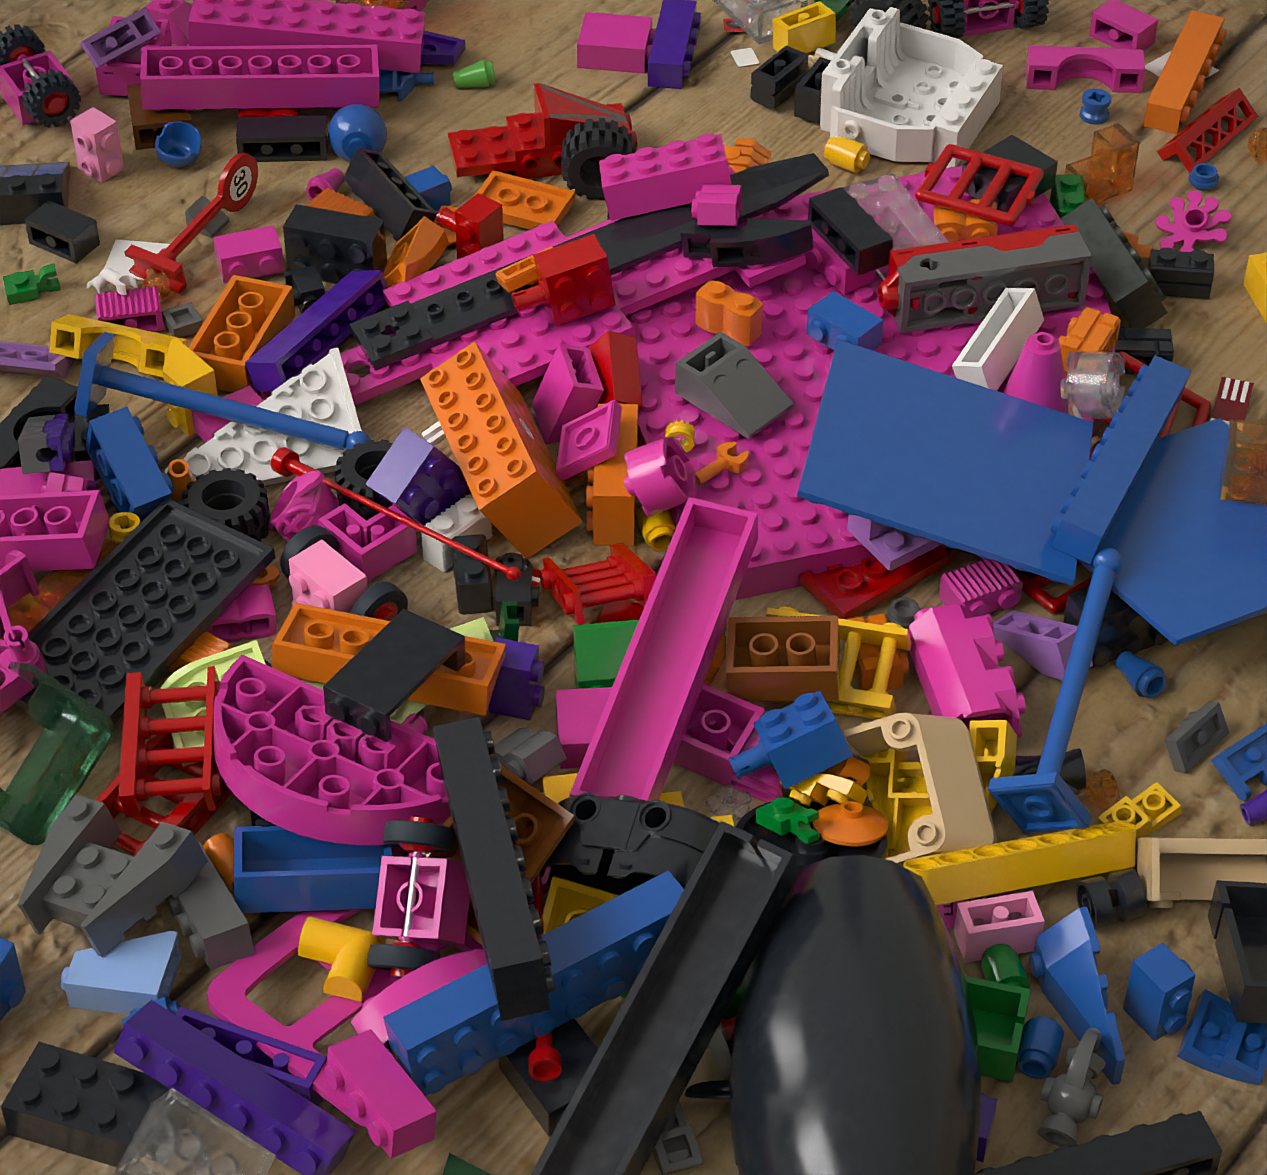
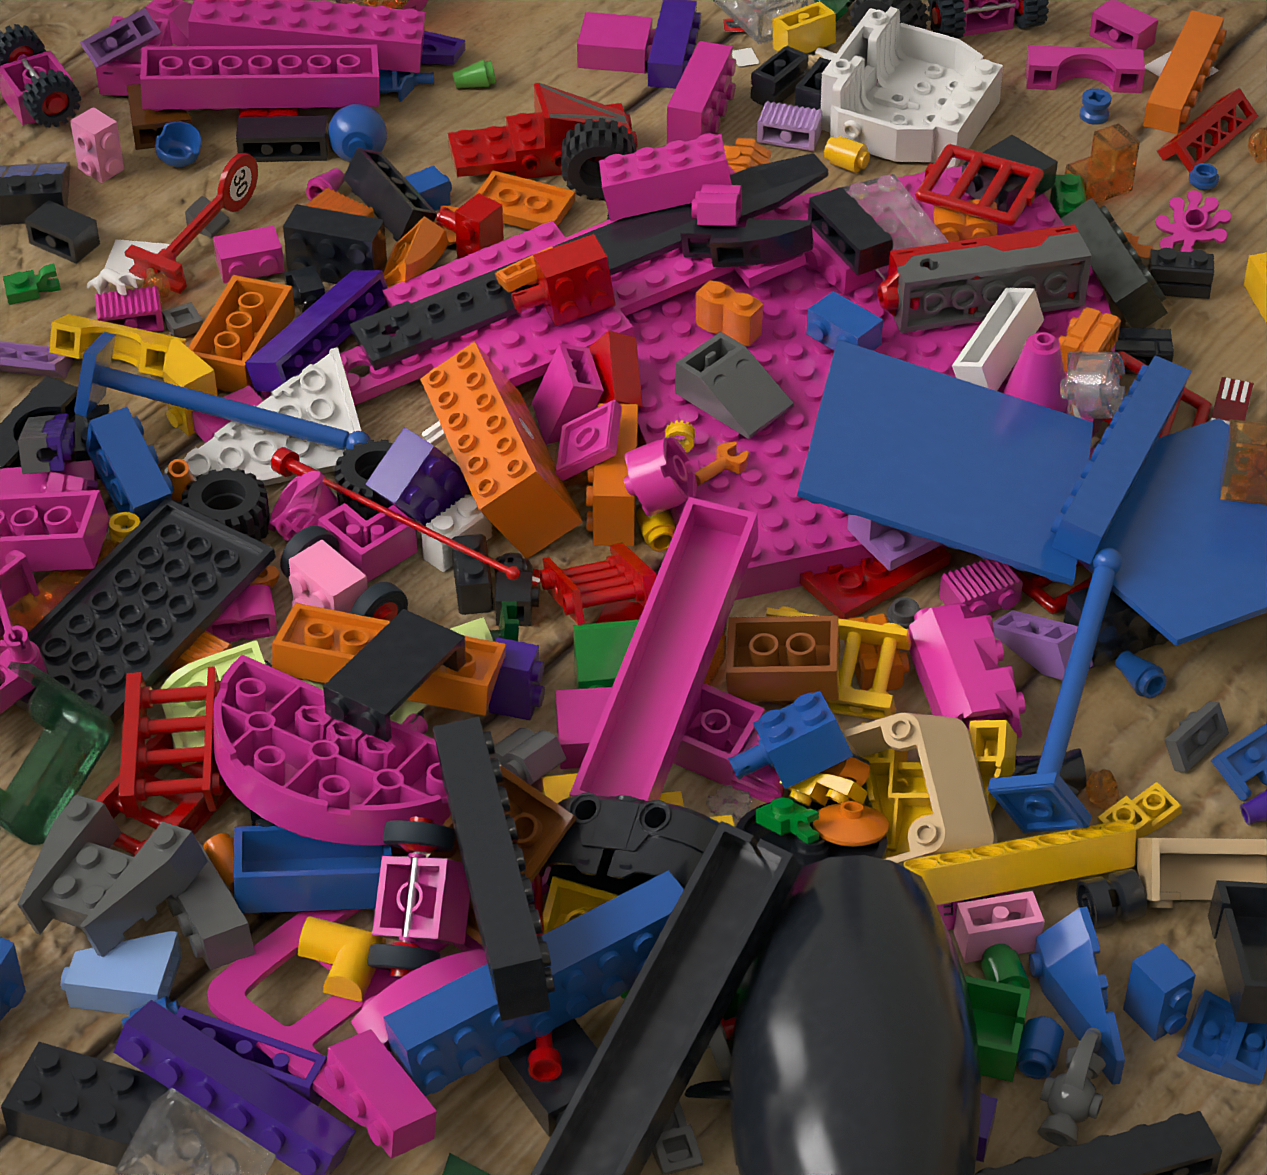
(702, 93): none -> dark pink brick
(789, 126): none -> lavender brick

